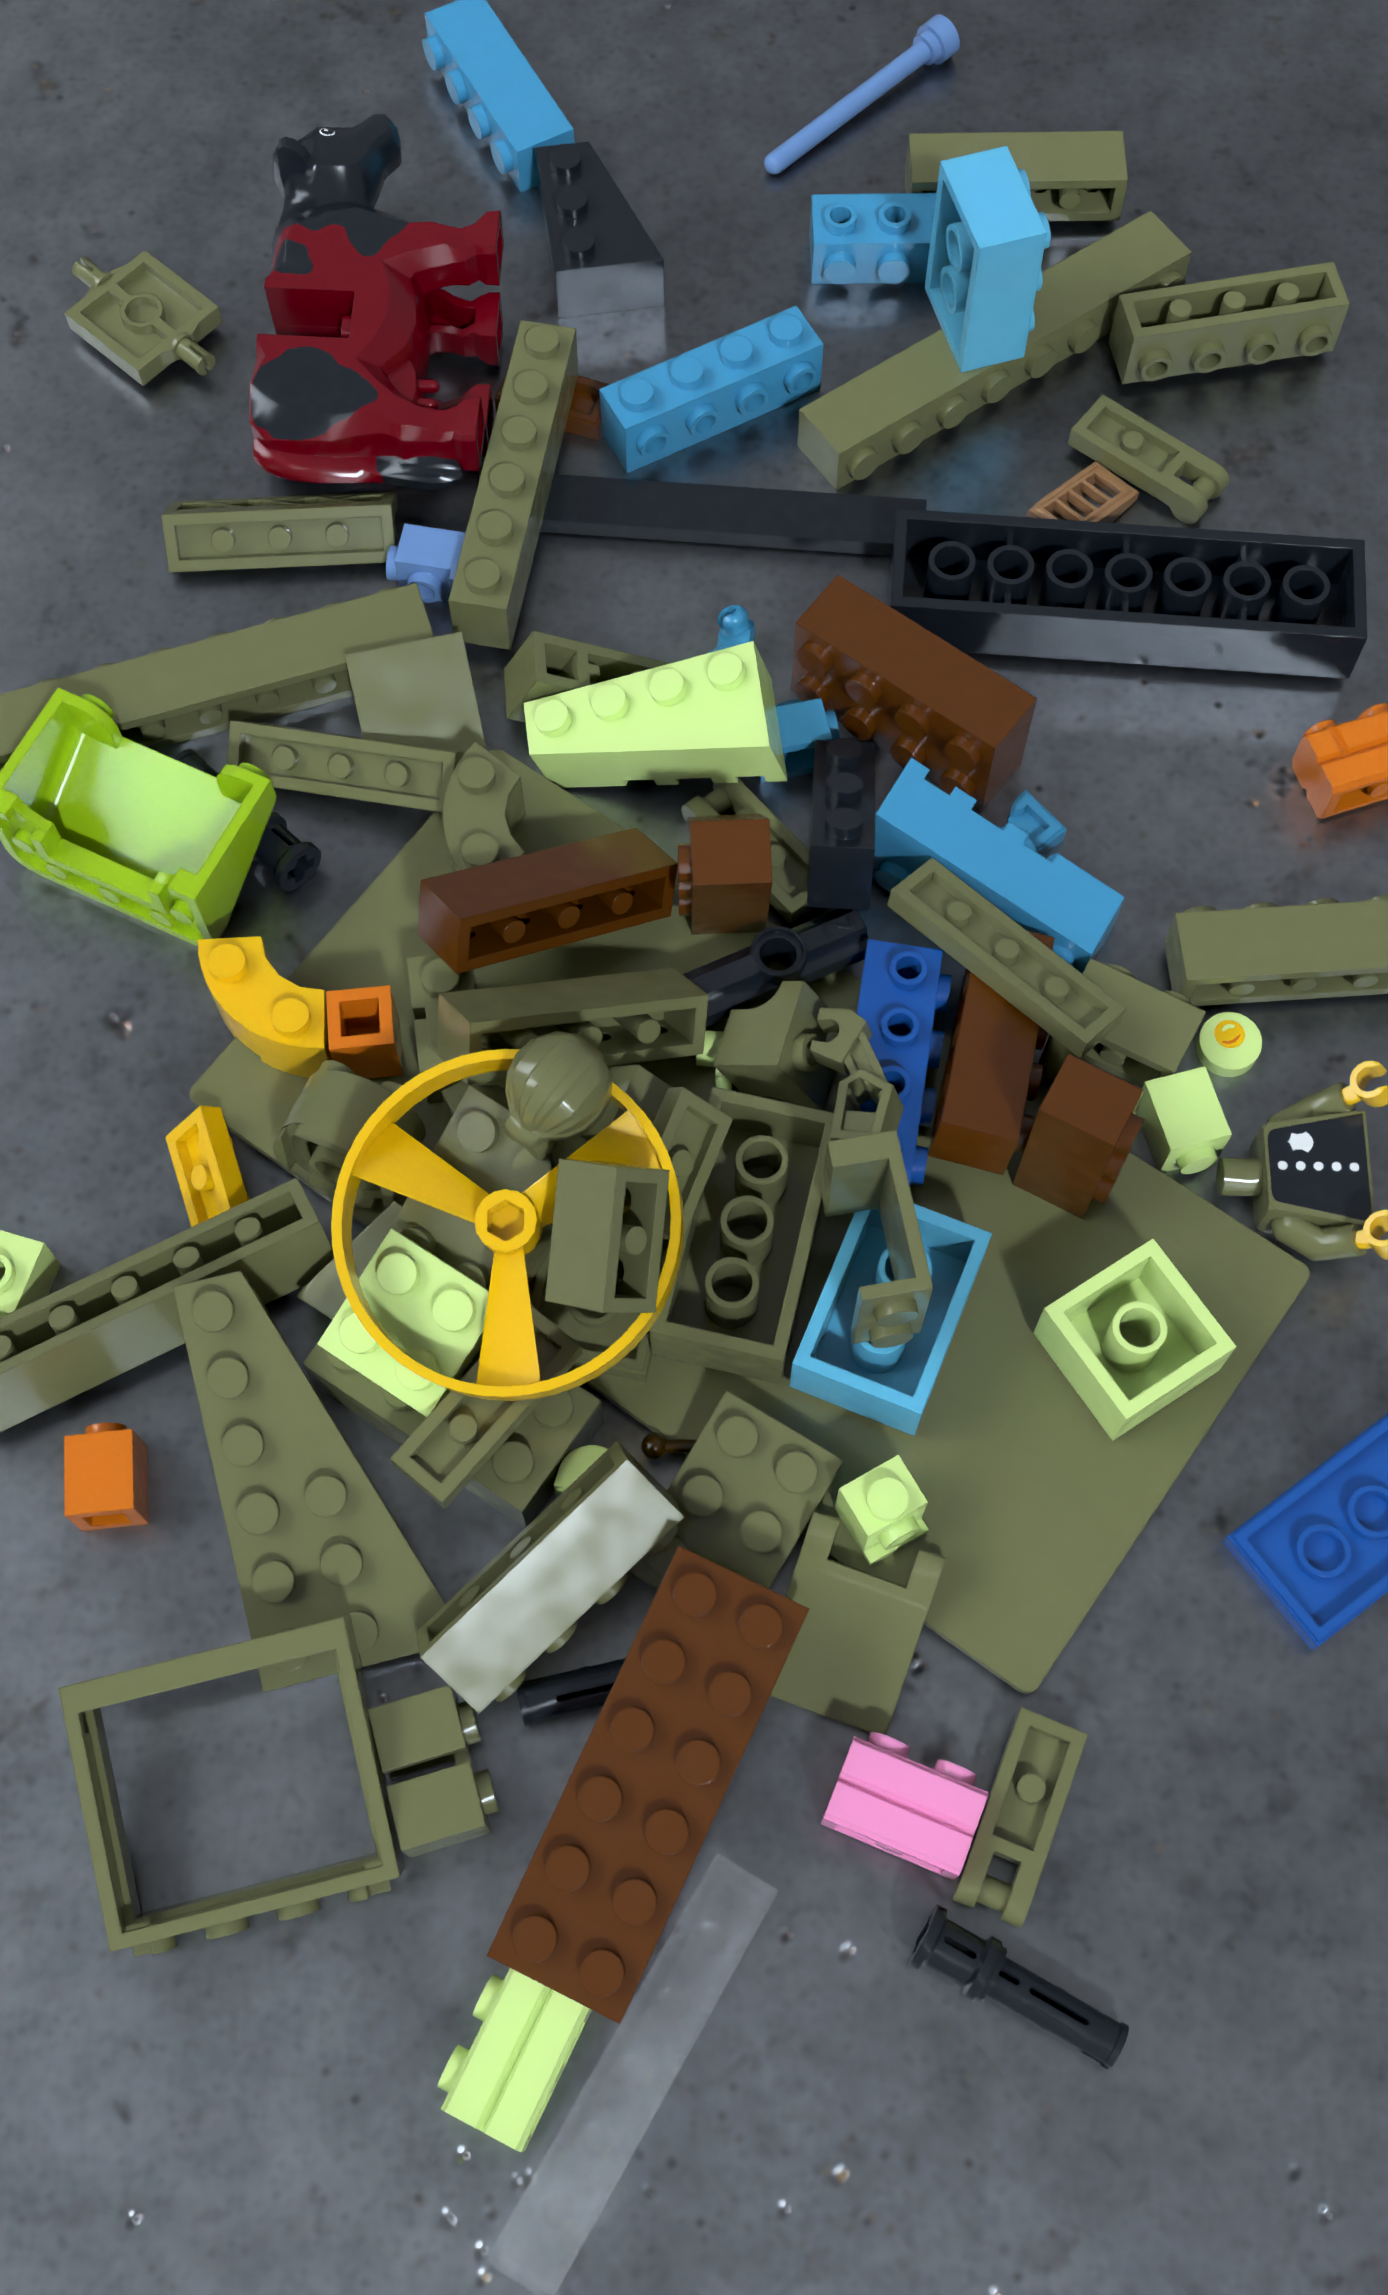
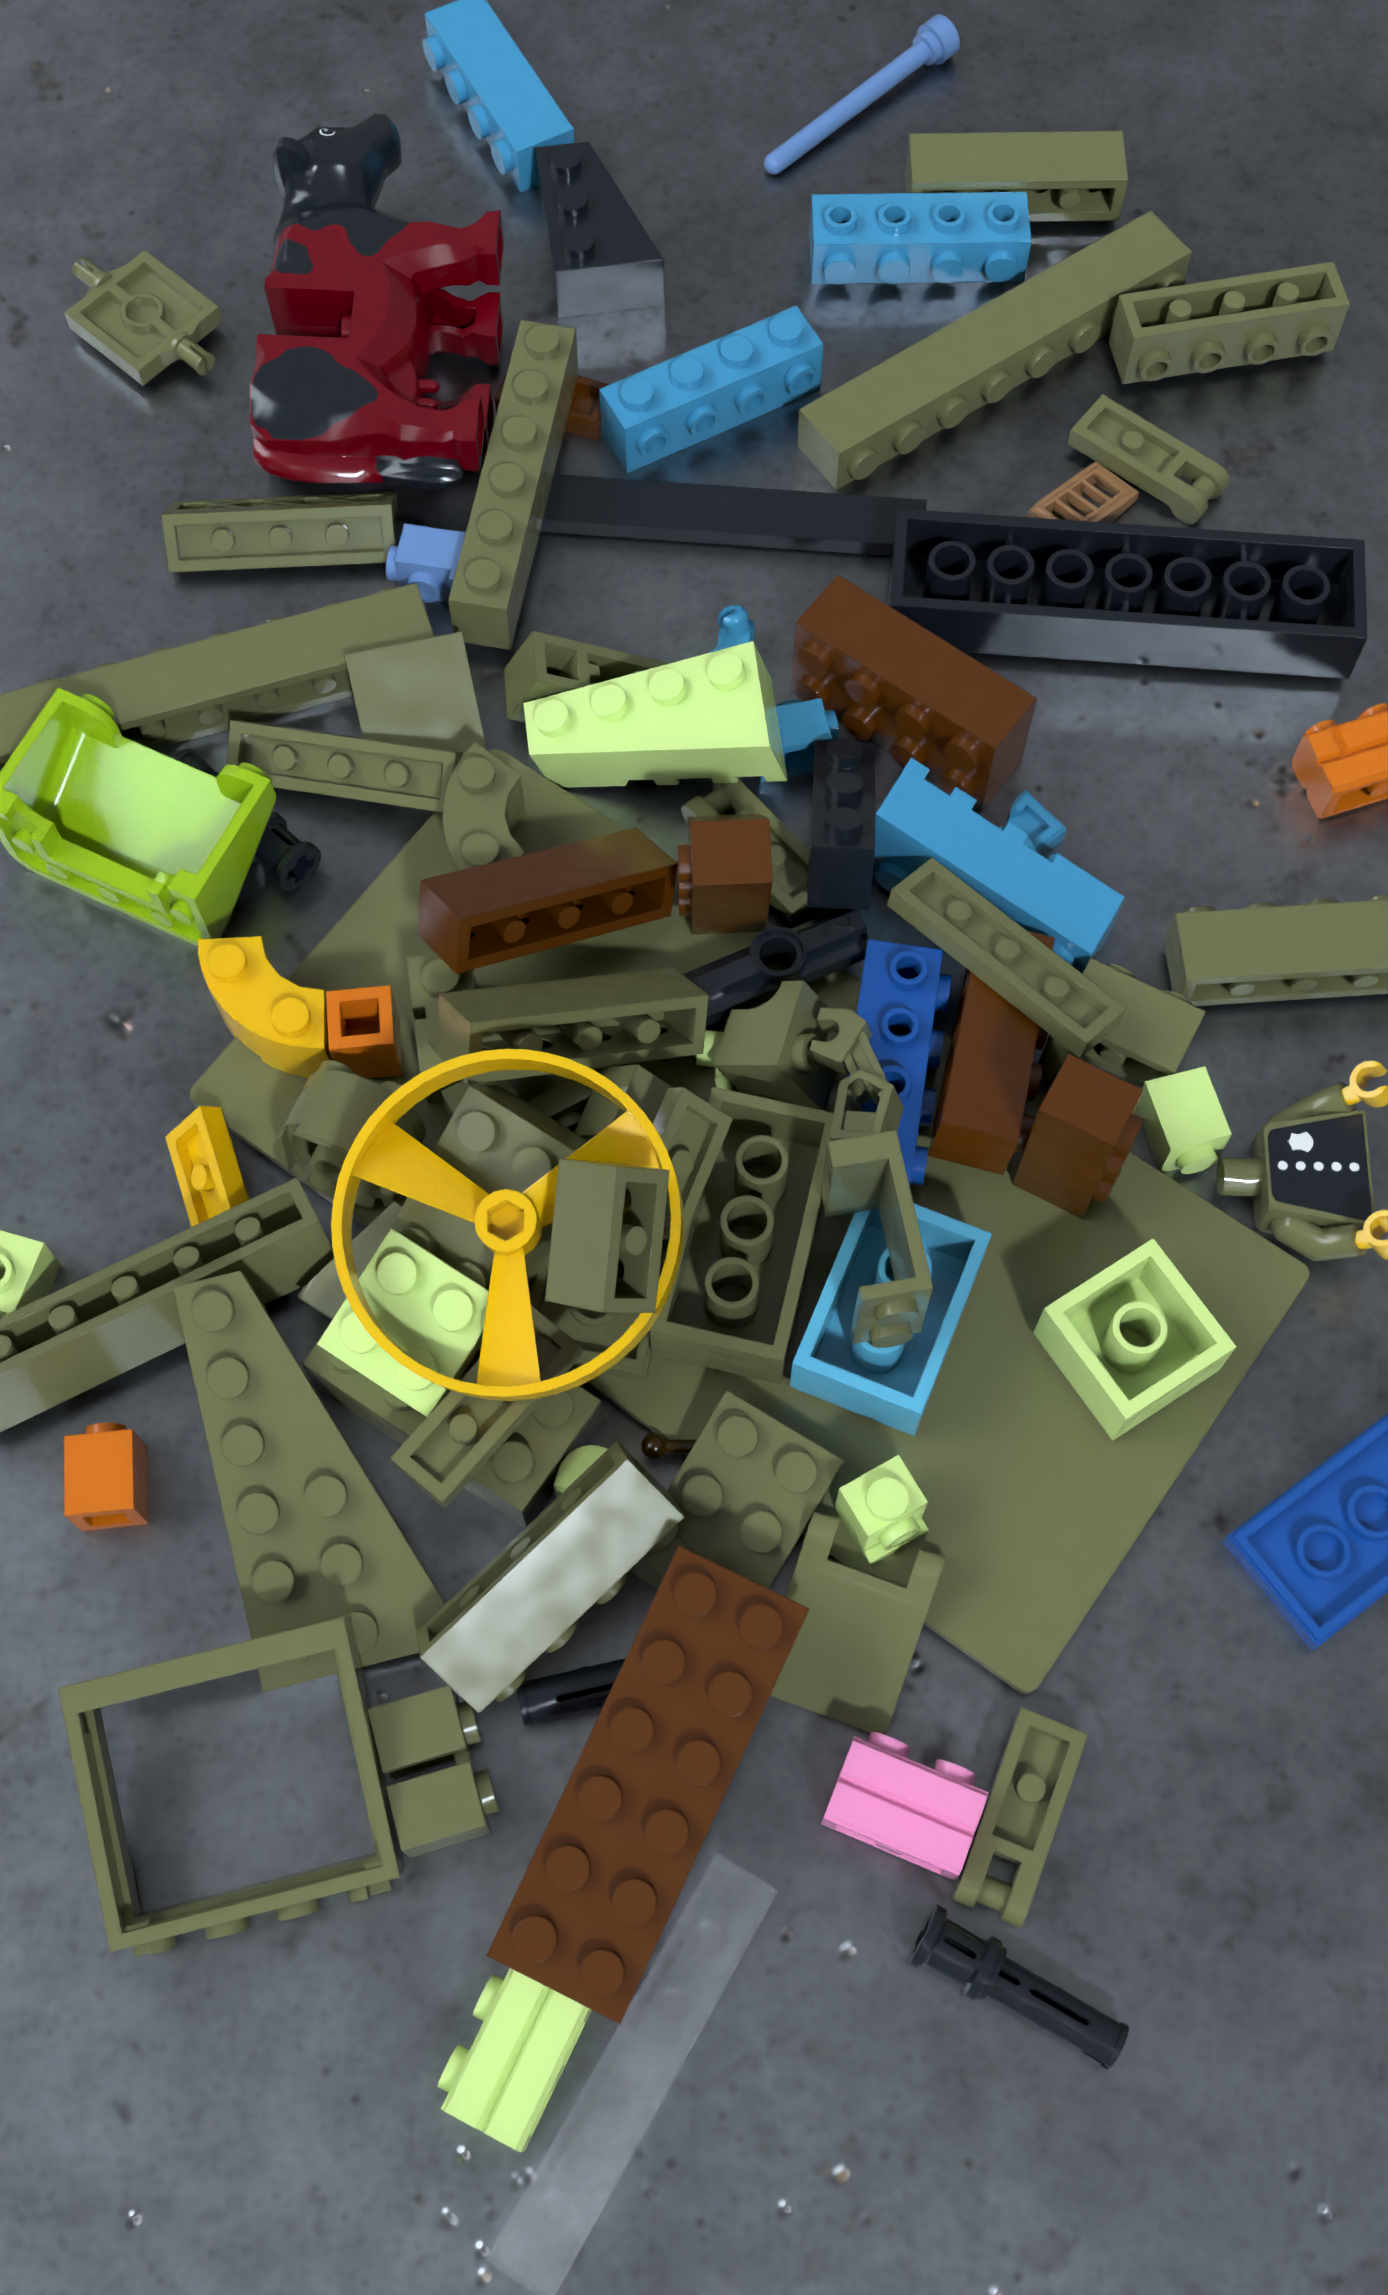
(555, 1091): olive piece -> none
(985, 257): medium azure brick -> none
(1228, 1044): yellowish green tile -> none

